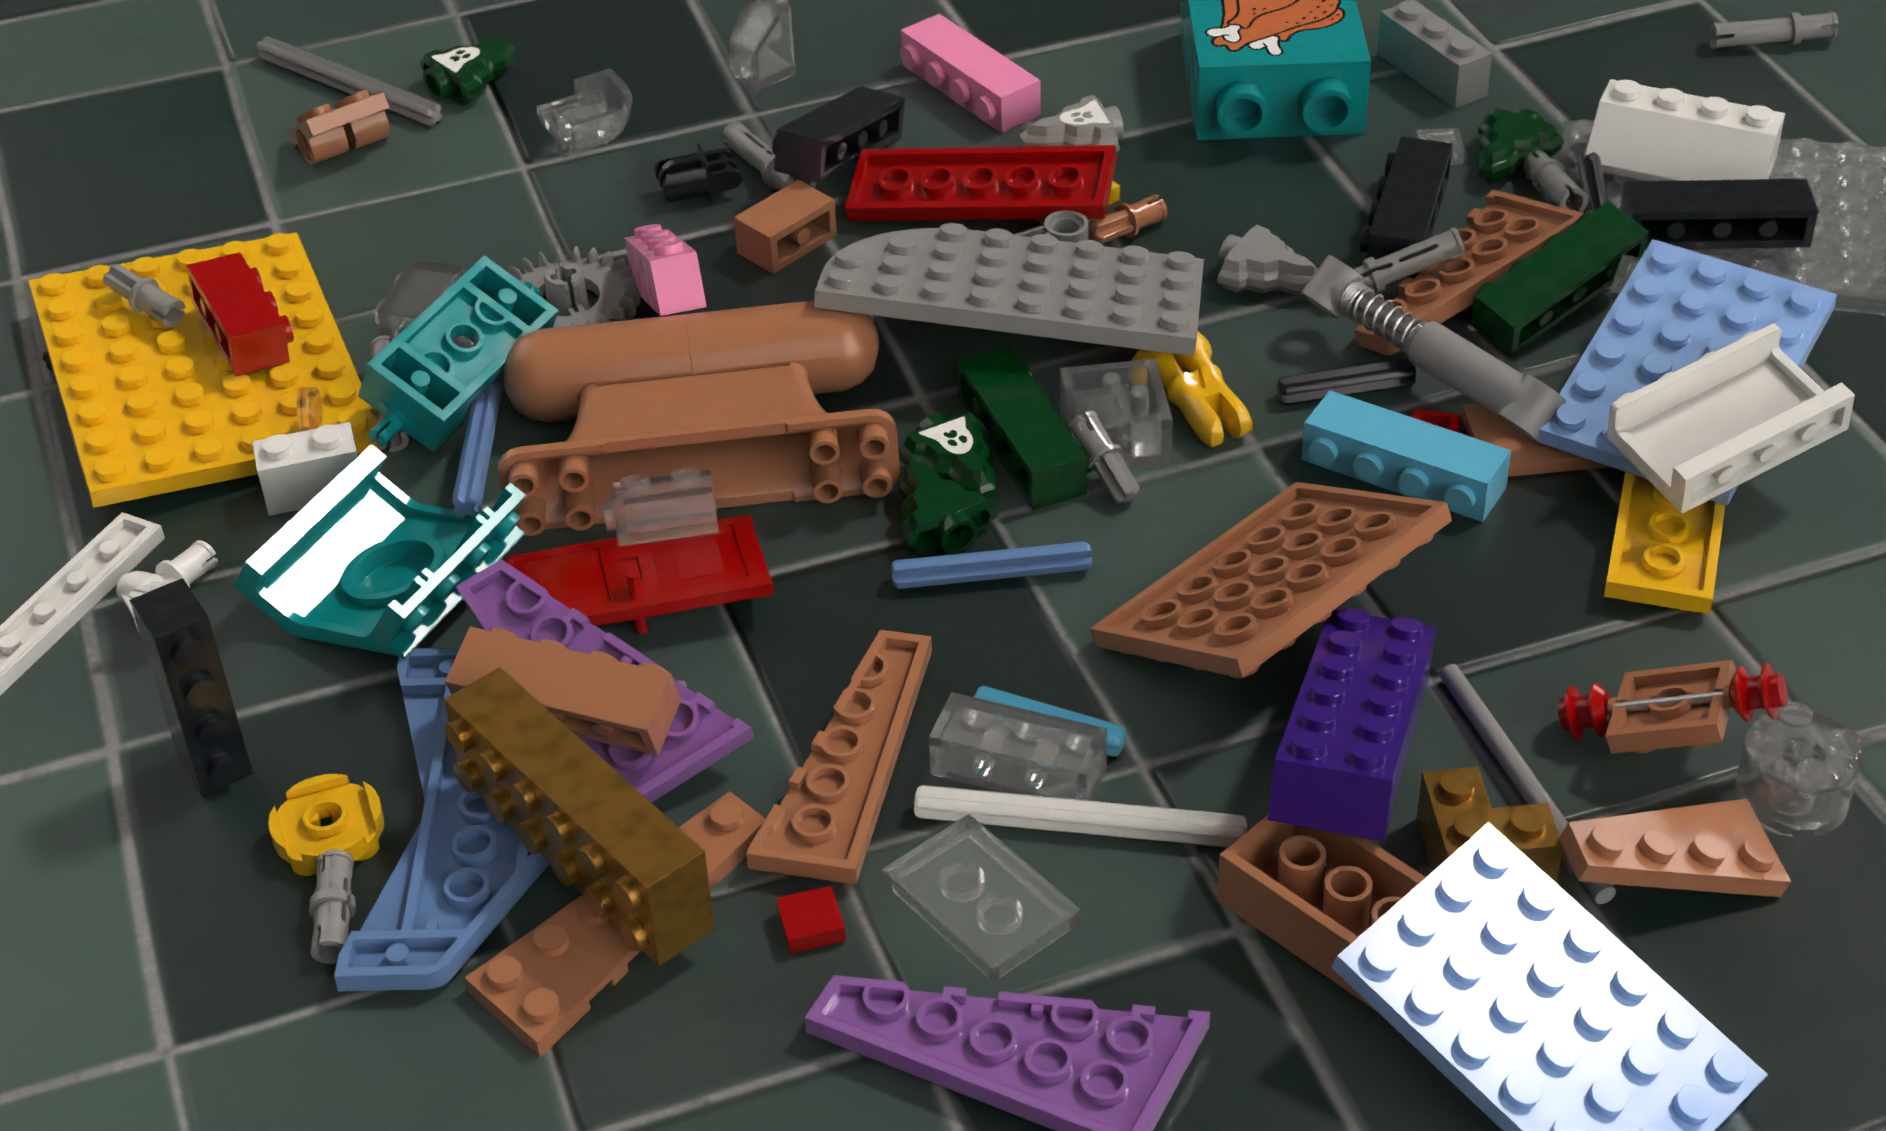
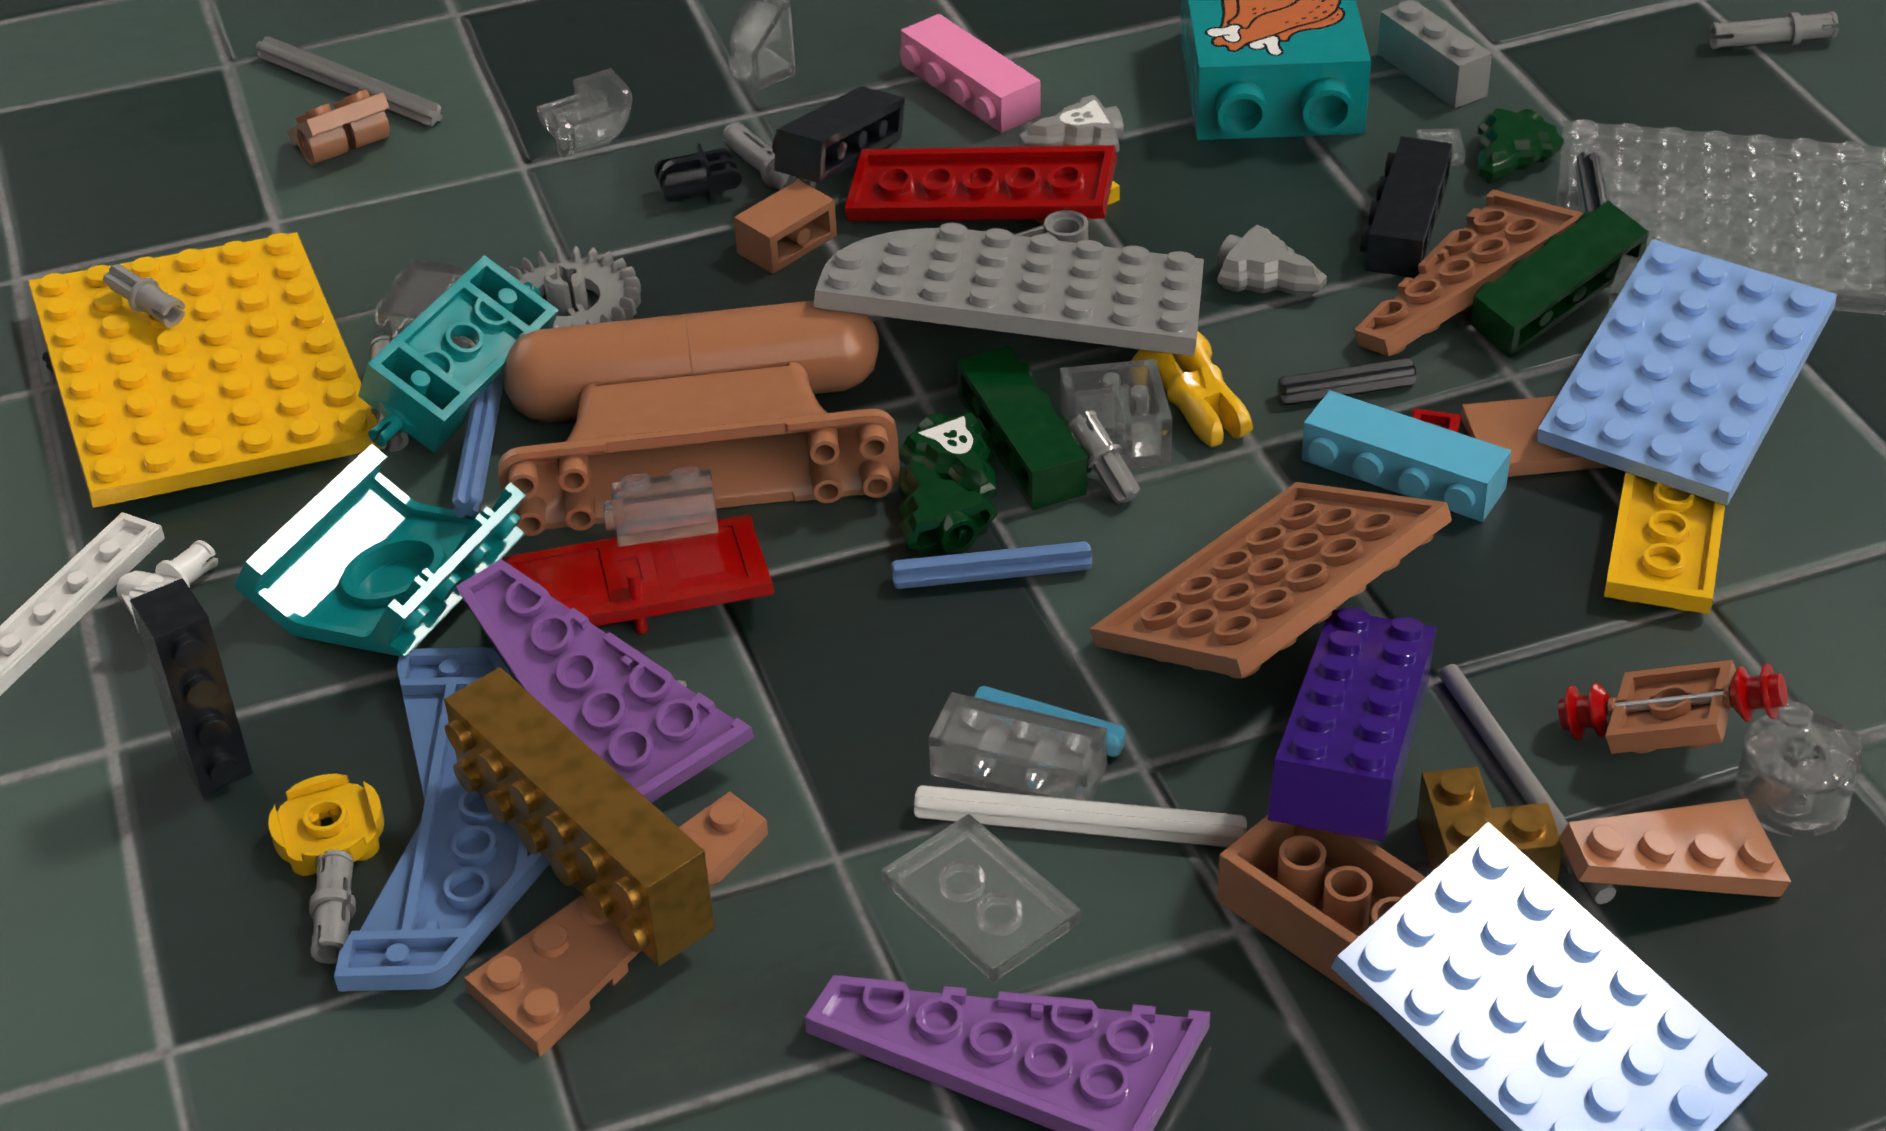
(239, 313): red brick -> none
(302, 464): white brick -> none
(309, 408): clear yellow tile -> none
(465, 70): dark green rock -> none
(585, 691): nougat brick -> none
(665, 270): bright pink brick -> none
(810, 919): red tile -> none
(839, 791): nougat wing -> none
(1128, 219): nougat axle -> none
(1411, 260): light grey pin -> none
(1513, 396): light grey piece -> none
(1554, 182): light grey pin -> none
(1682, 136): white slope -> none
(1724, 212): black brick -> none
(1725, 419): white panel -> none

